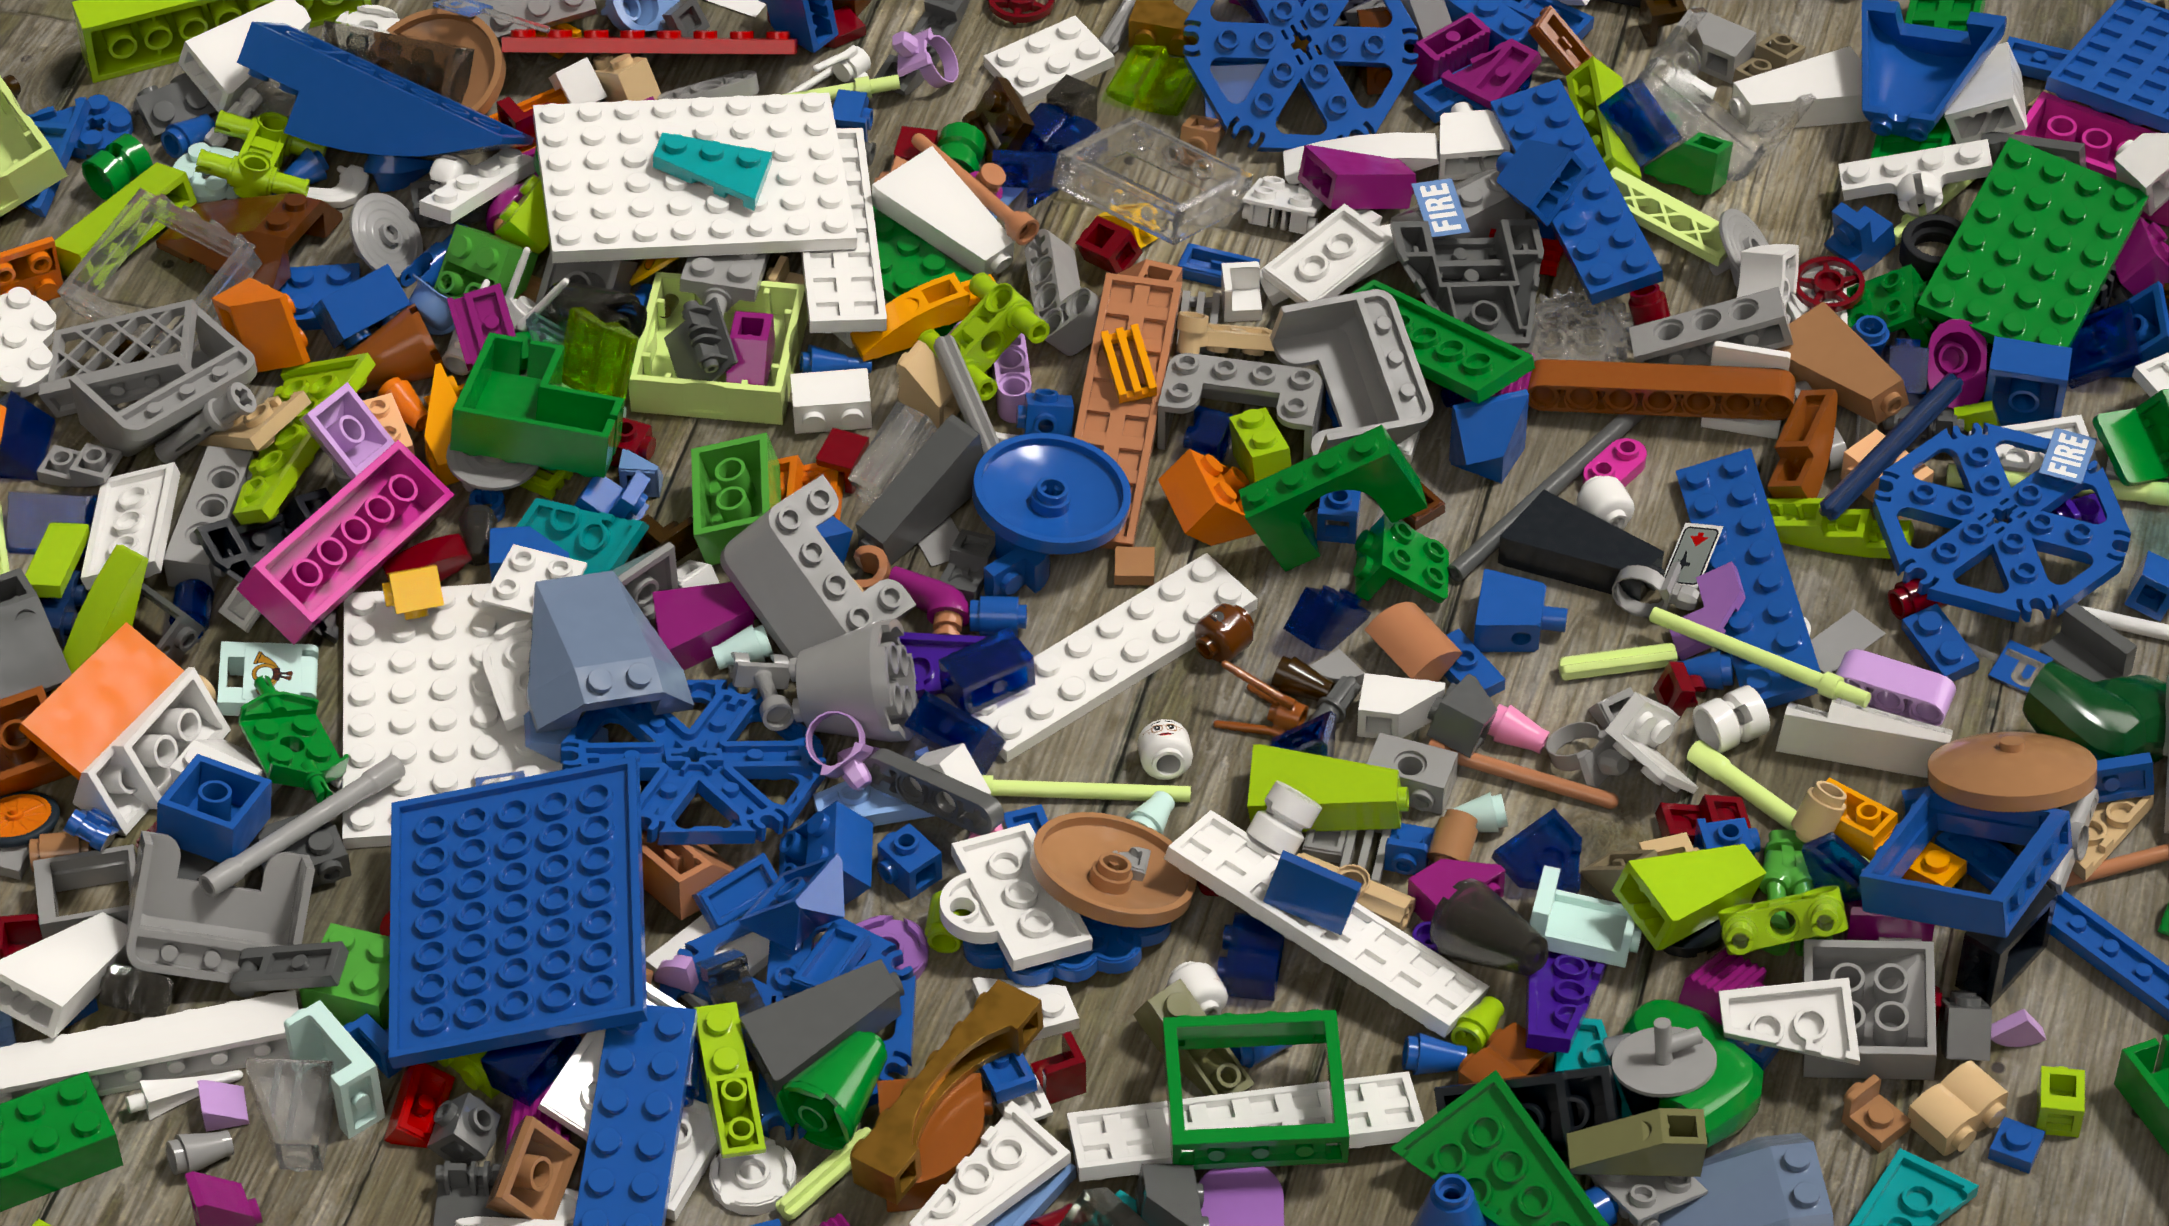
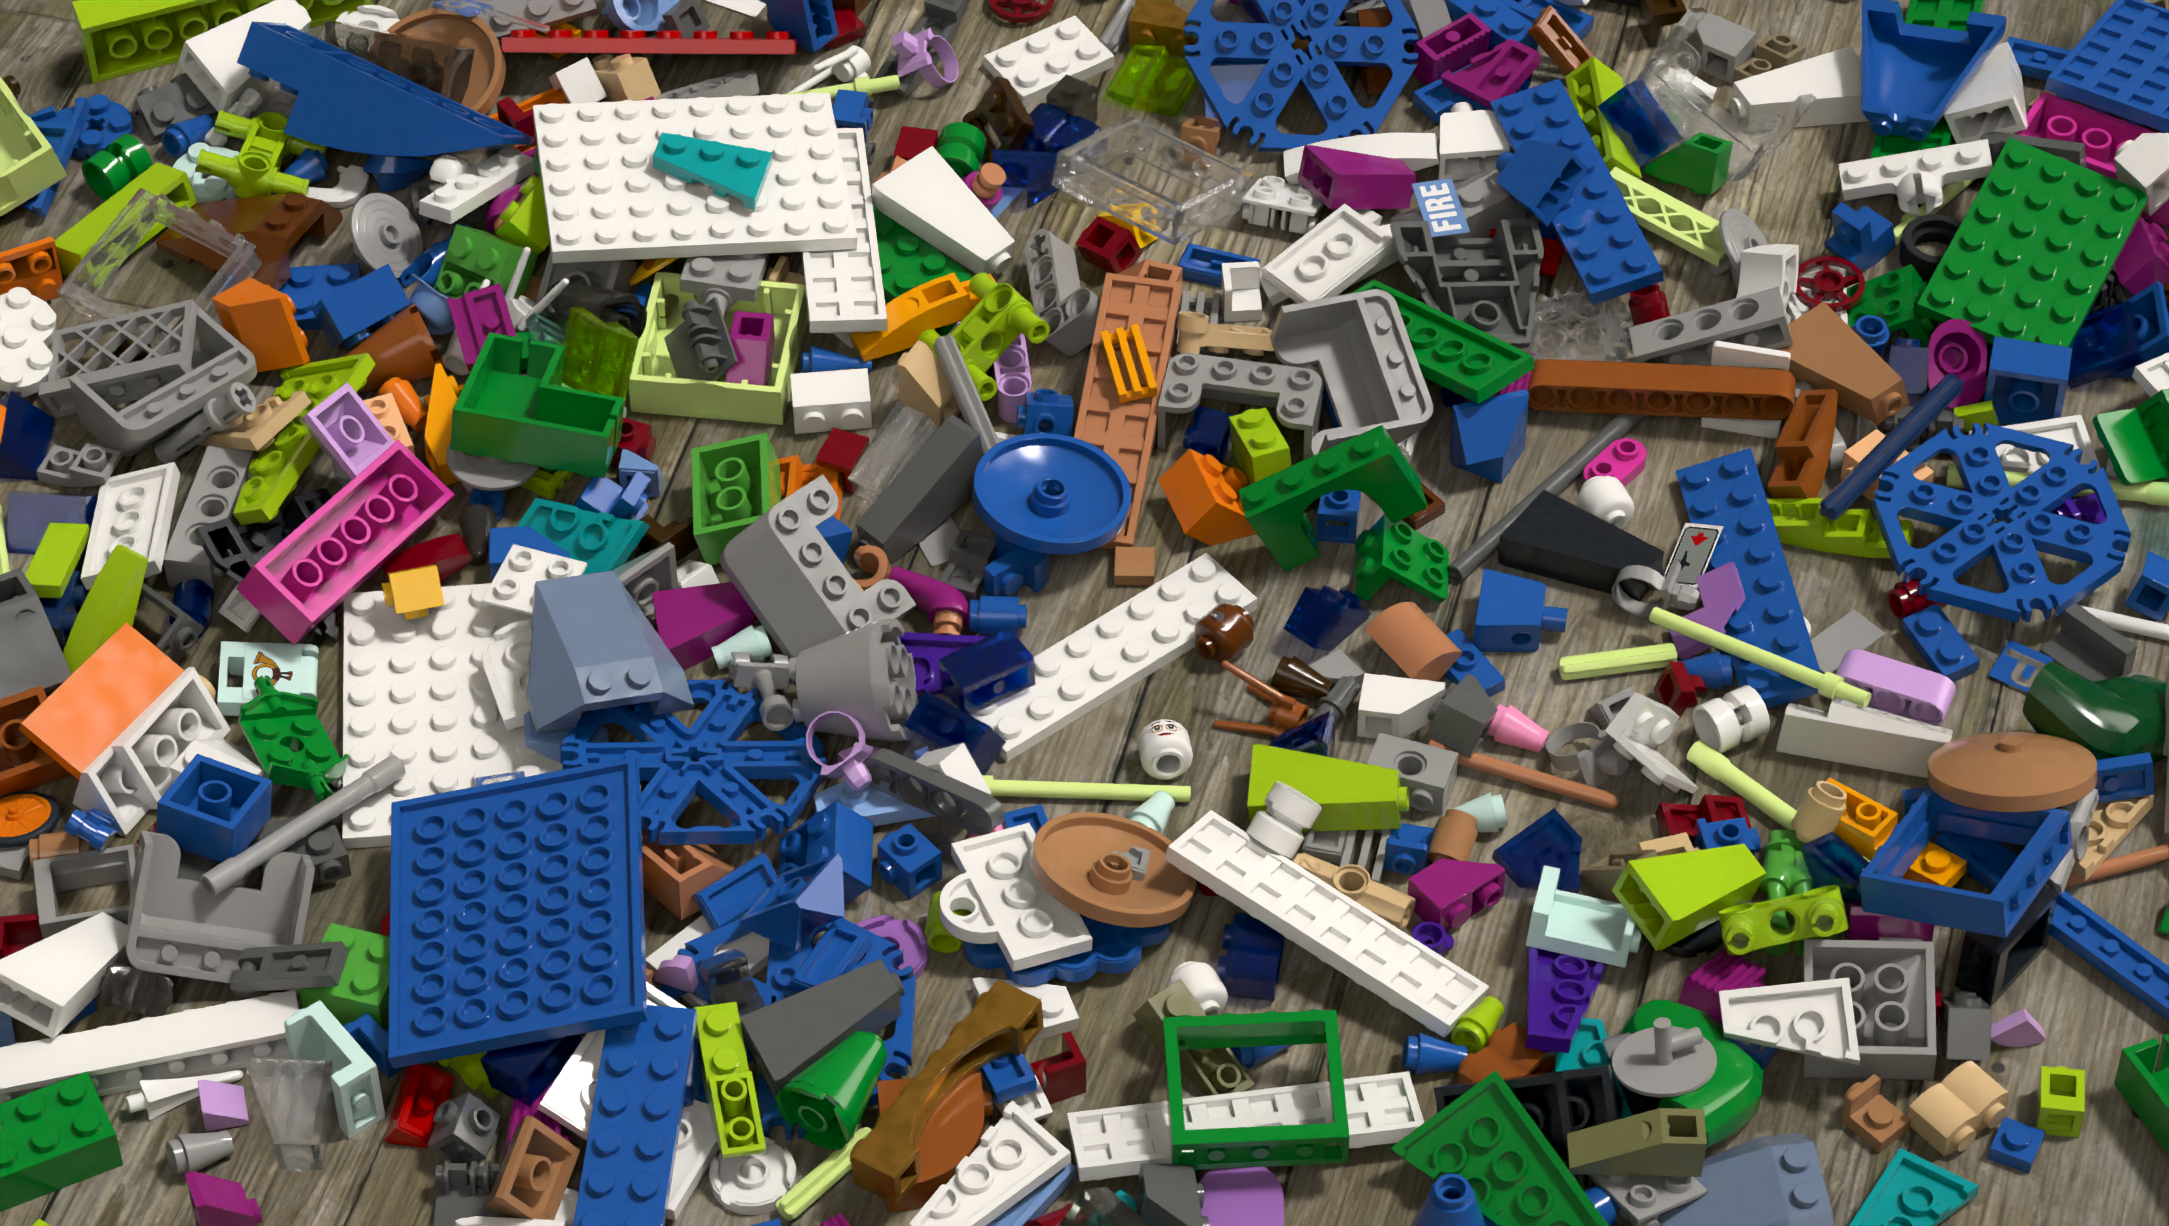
(1019, 225): nougat piece -> none
(1312, 892): blue slope -> none
(1486, 931): clear smoke cone -> none
(2068, 455): medium blue sticker -> none

